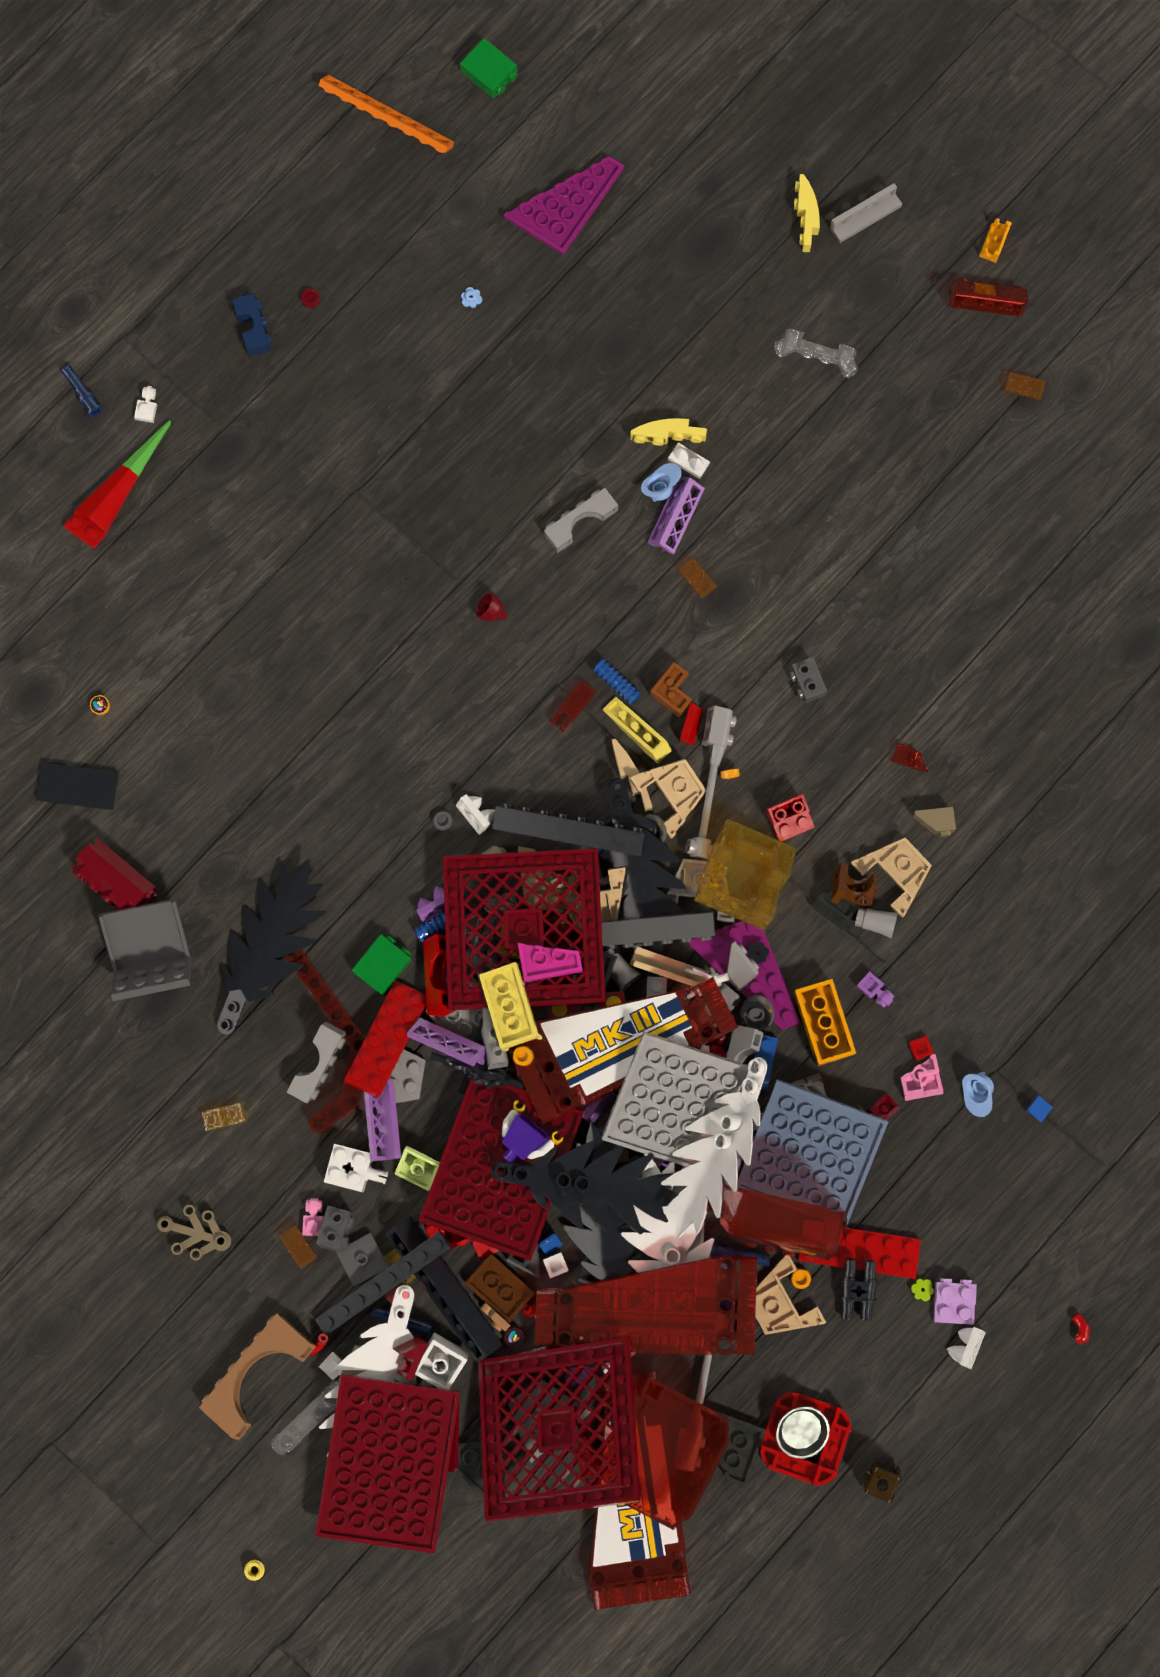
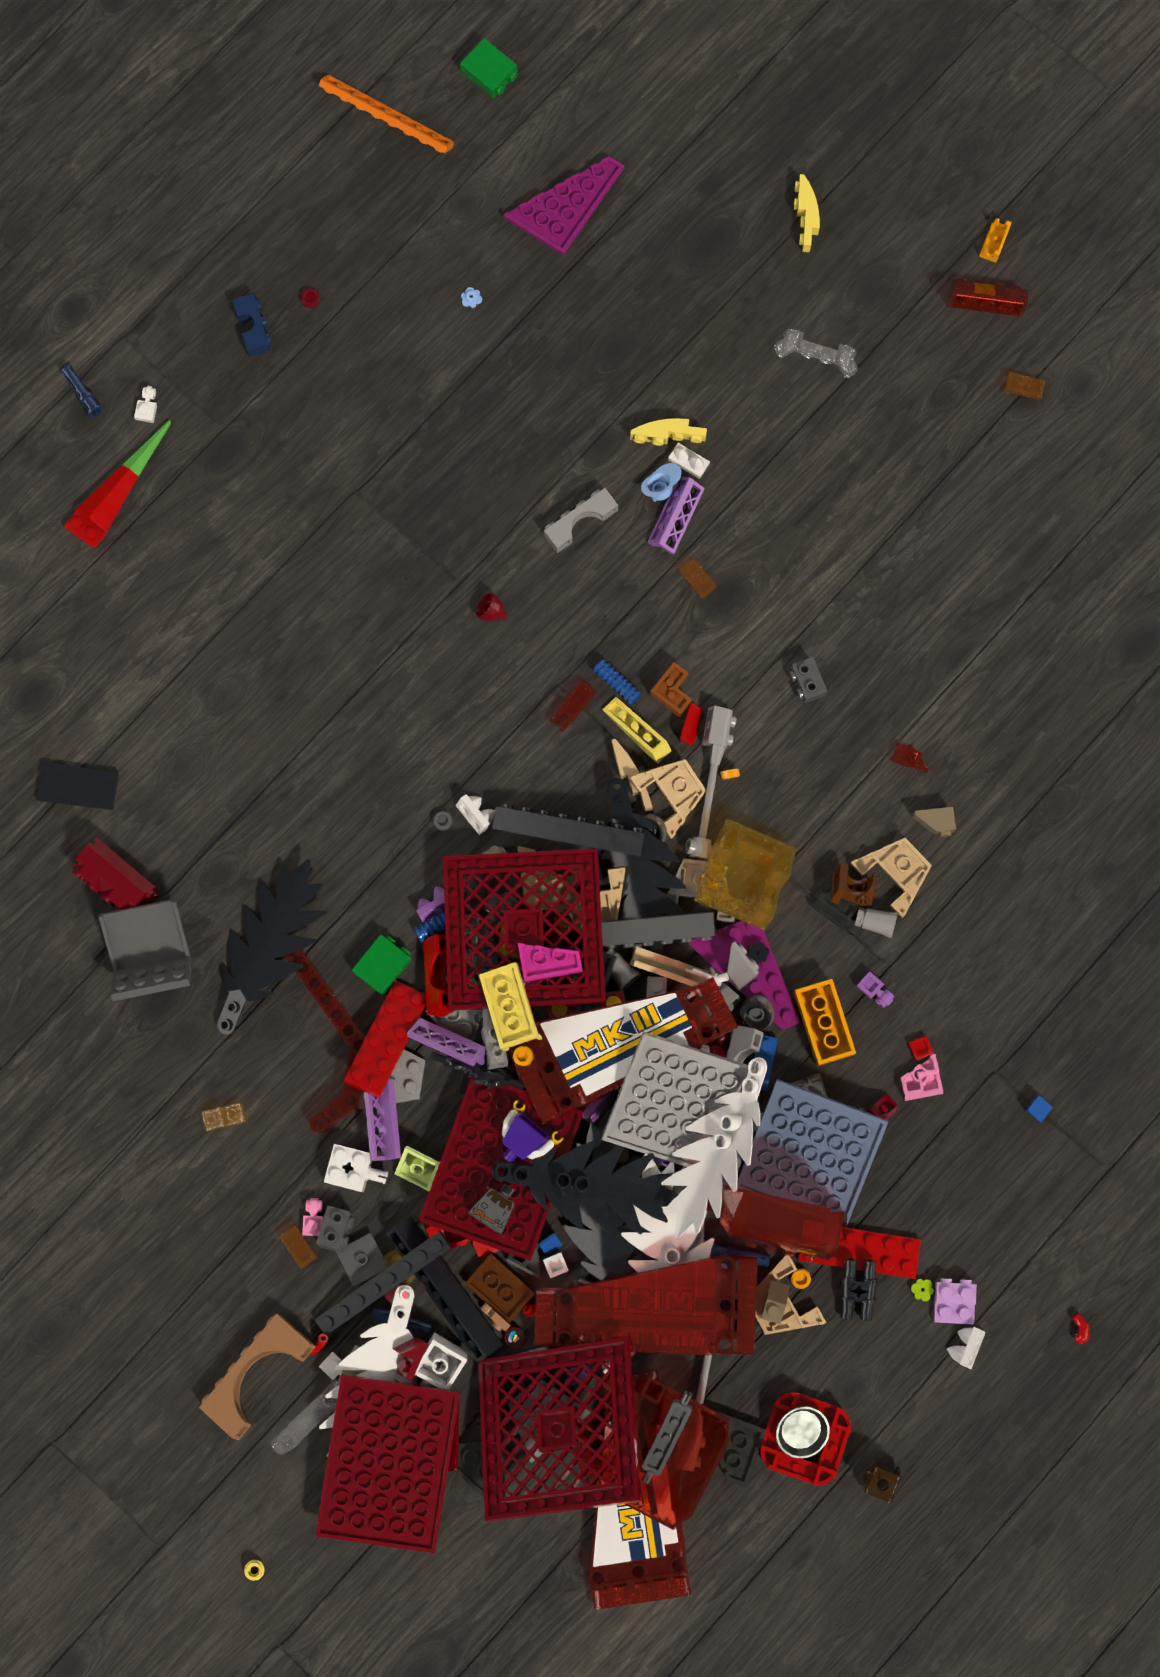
(100, 705): tile -> none
(197, 1233): dark tan plant -> none
(327, 1041): light grey arch -> none
(494, 1208): none -> torso
(667, 1437): none -> dark grey plate
(775, 1302): none -> dark tan slope
(790, 817): brick -> none
(865, 213): light grey fence -> none
(978, 1093): light blue piece -> none

